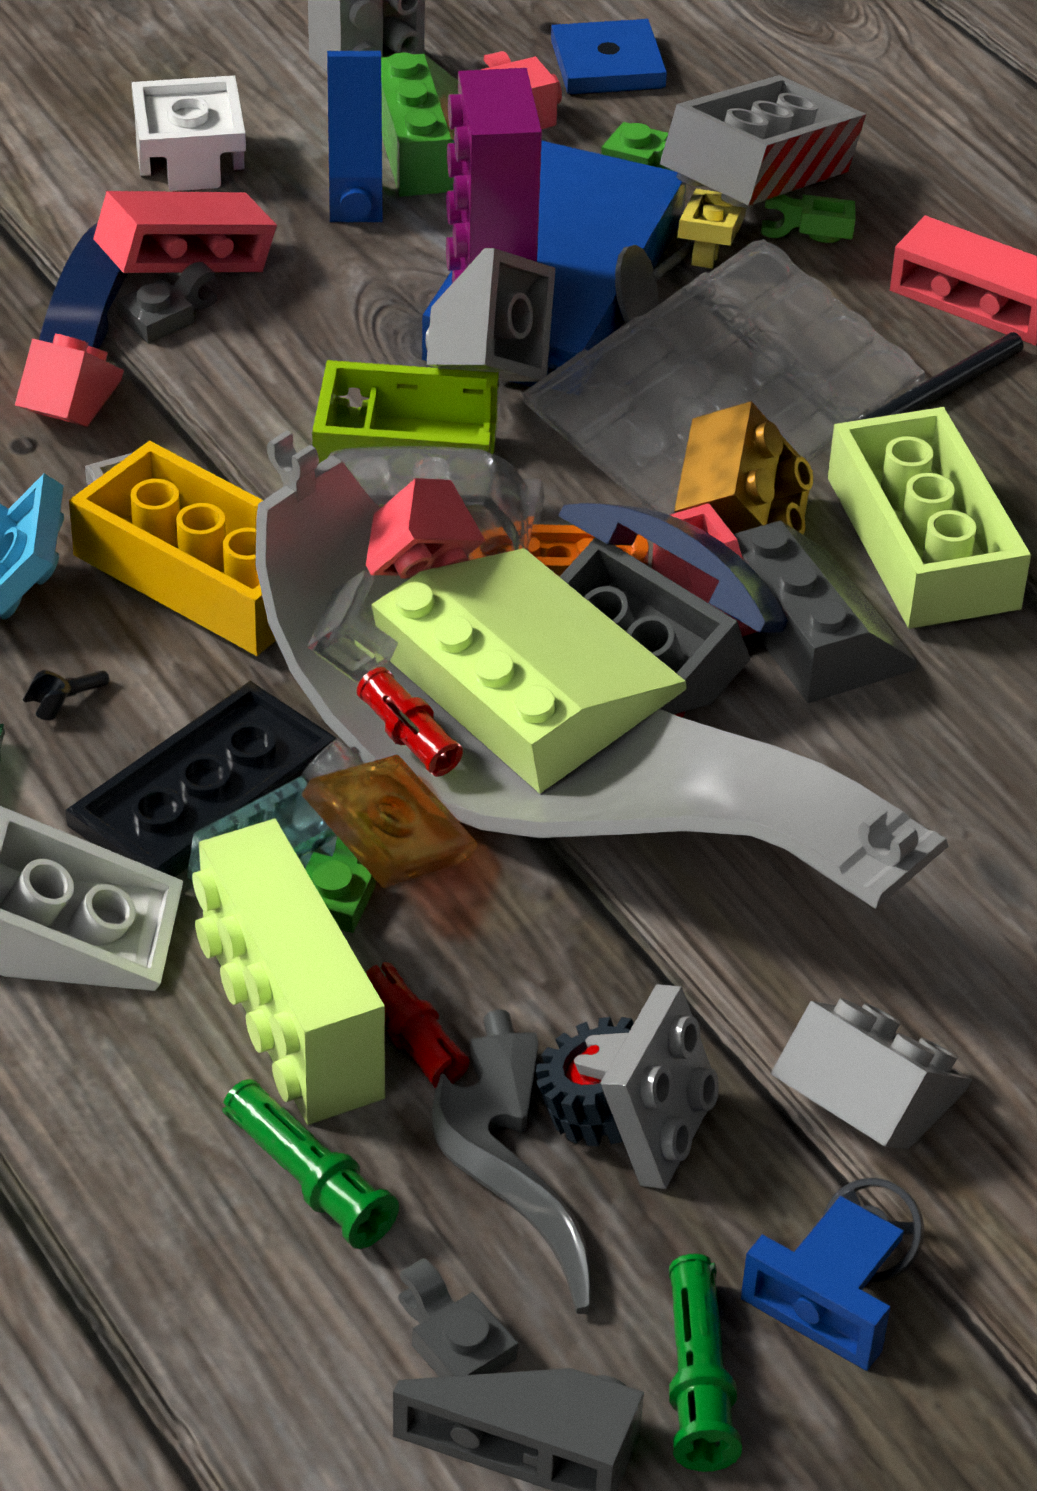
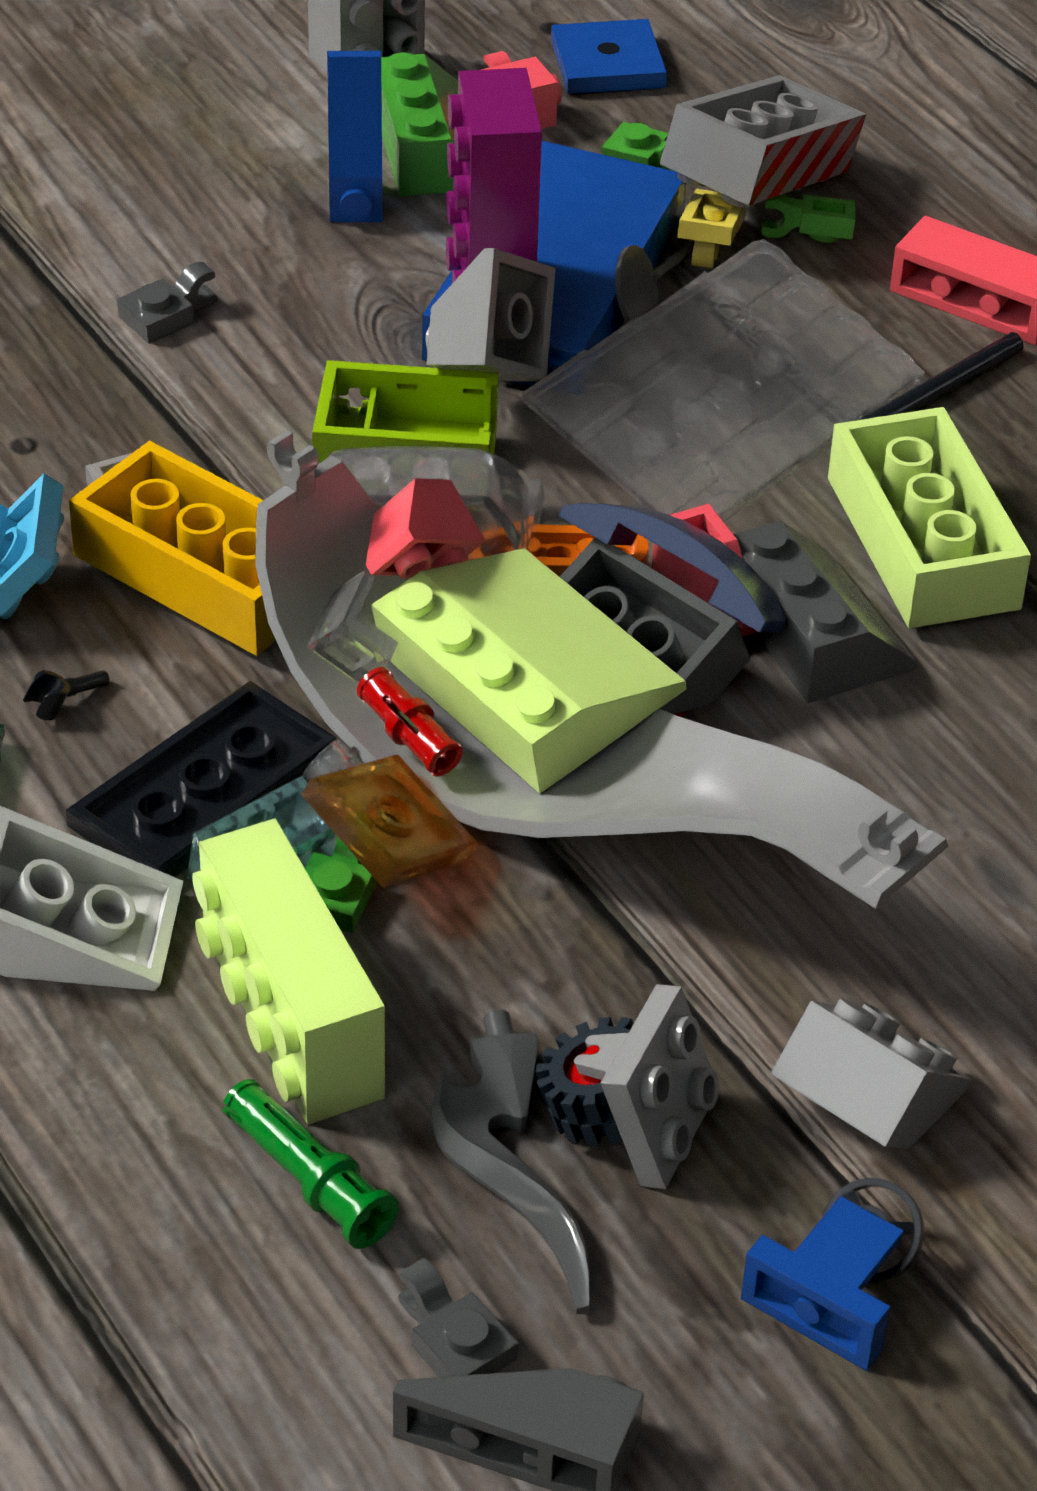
(67, 380): coral slope -> none
(83, 294): dark blue slope -> none
(181, 228): coral brick -> none
(190, 127): white panel -> none
(415, 1027): red pin -> none
(702, 1387): green pin -> none
(744, 471): pearl gold slope -> none

